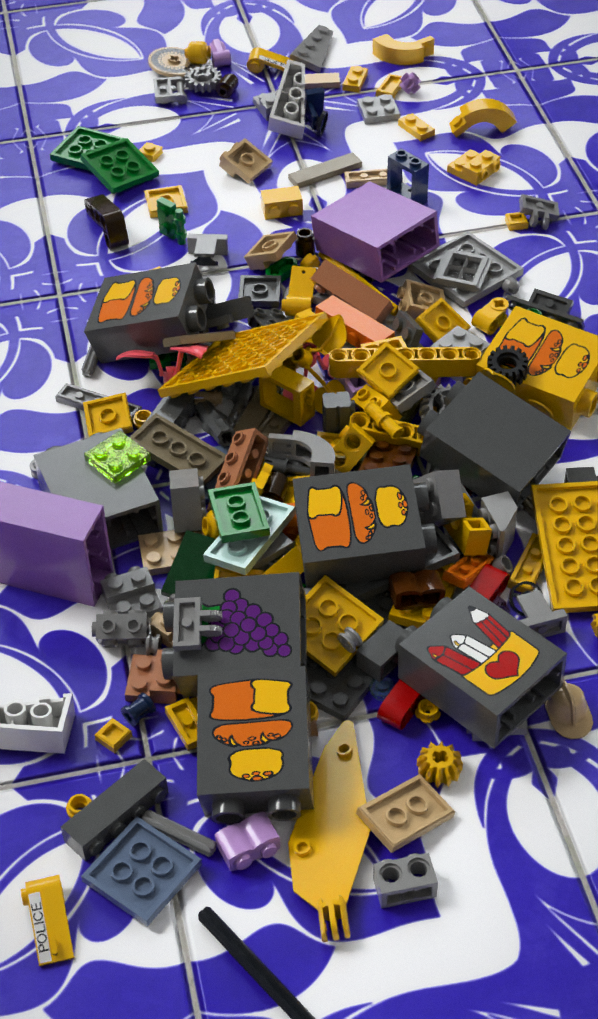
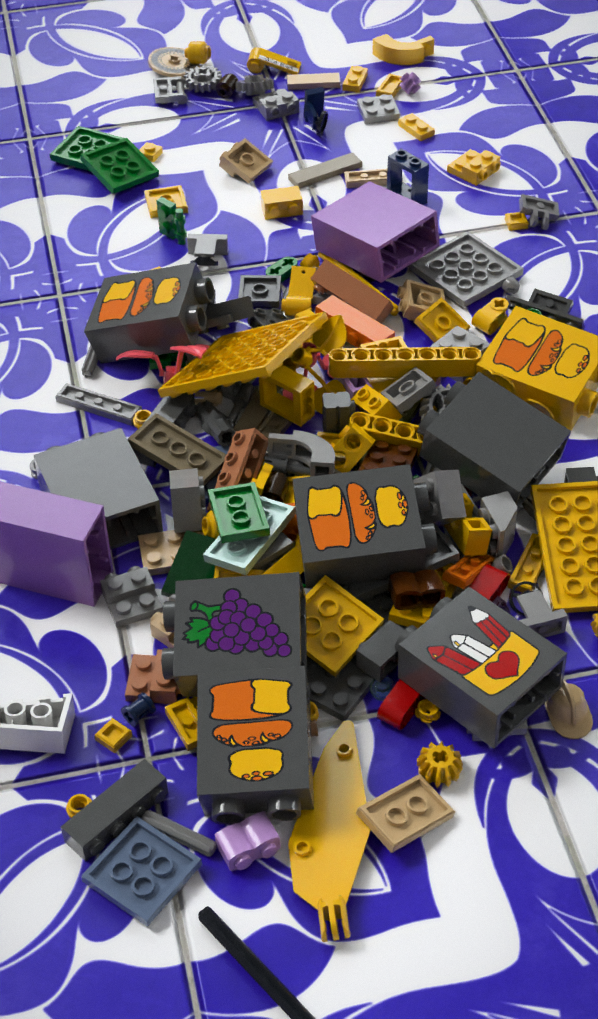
(48, 919): yellow door -> none
(108, 414): yellow tile -> none
(109, 218): dark brown beam -> none
(117, 456): clear neon green plate -> none
(121, 628): light grey brick -> none
(153, 644): light grey bush -> none
(188, 623): light grey hinge -> none
(198, 338): dark tan tile -> none
(219, 54): lavender piece -> none
(254, 84): none -> light grey gear
(269, 249): tan plate -> none
(288, 108): white wedge -> none
(305, 242): dark brown brick -> none
(313, 48): light grey wing -> none
(350, 639): light grey bush -> none
(383, 420): yellow pin -> none
(387, 371): yellow tile -> none
(406, 327): dark grey bracket -> none
(406, 887): light grey brick -> none
(462, 270): light grey piece -> none
(483, 111): yellow arch -> none
(509, 356): black tyre -> none

